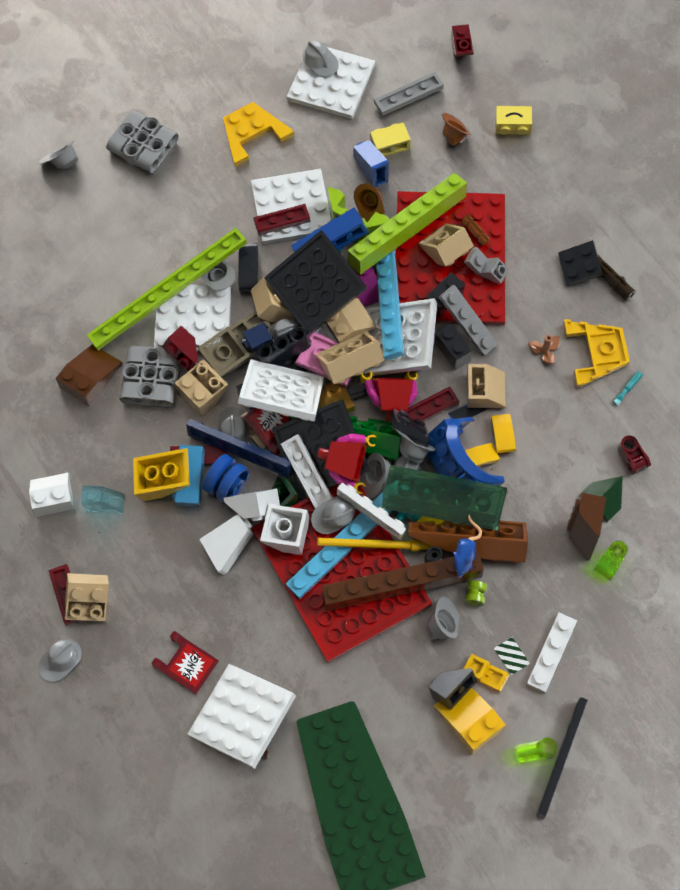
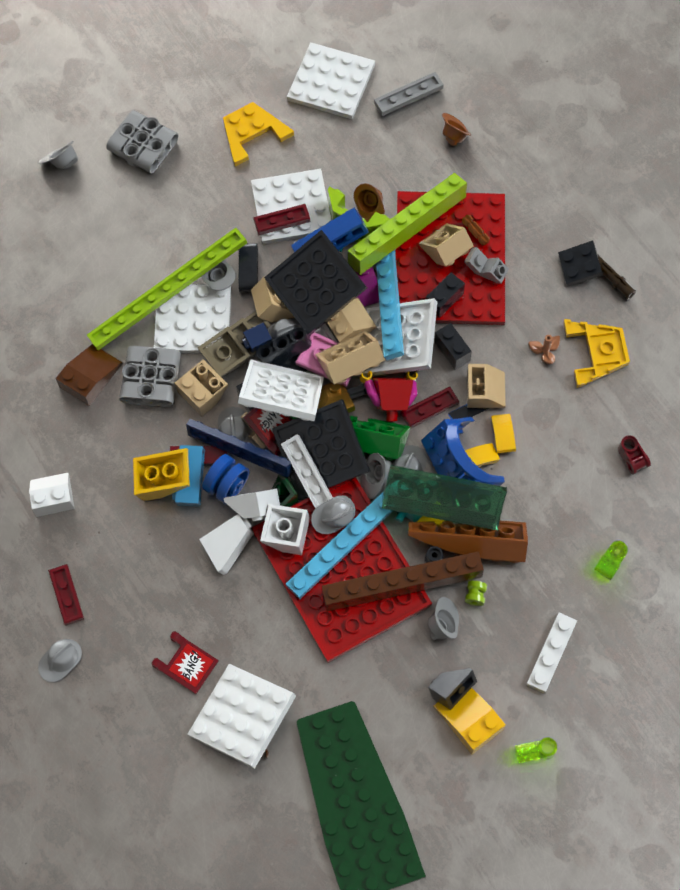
(86, 597): tan slope -> none
(102, 500): clear light blue slope -> none
(182, 348): dark red slope -> none
(320, 59): light grey piece -> none
(346, 458): red torso -> none
(372, 163): blue slope -> none
(376, 514): white plate -> none
(391, 139): light yellow brick -> none
(409, 426): black plate -> none
(412, 545): yellow bar -> none
(413, 449): light grey piece -> none
(461, 40): dark red slope -> none
(466, 552): blue animal -> none
(468, 320): light grey plate -> none
(487, 673): yellow slope -> none
(511, 656): sticker -> none
(513, 120): light yellow brick -> none
(561, 758): black tile -> none
(586, 523): reddish brown slope -> none
(610, 489): dark green slope -> none
(628, 387): teal piece -> none

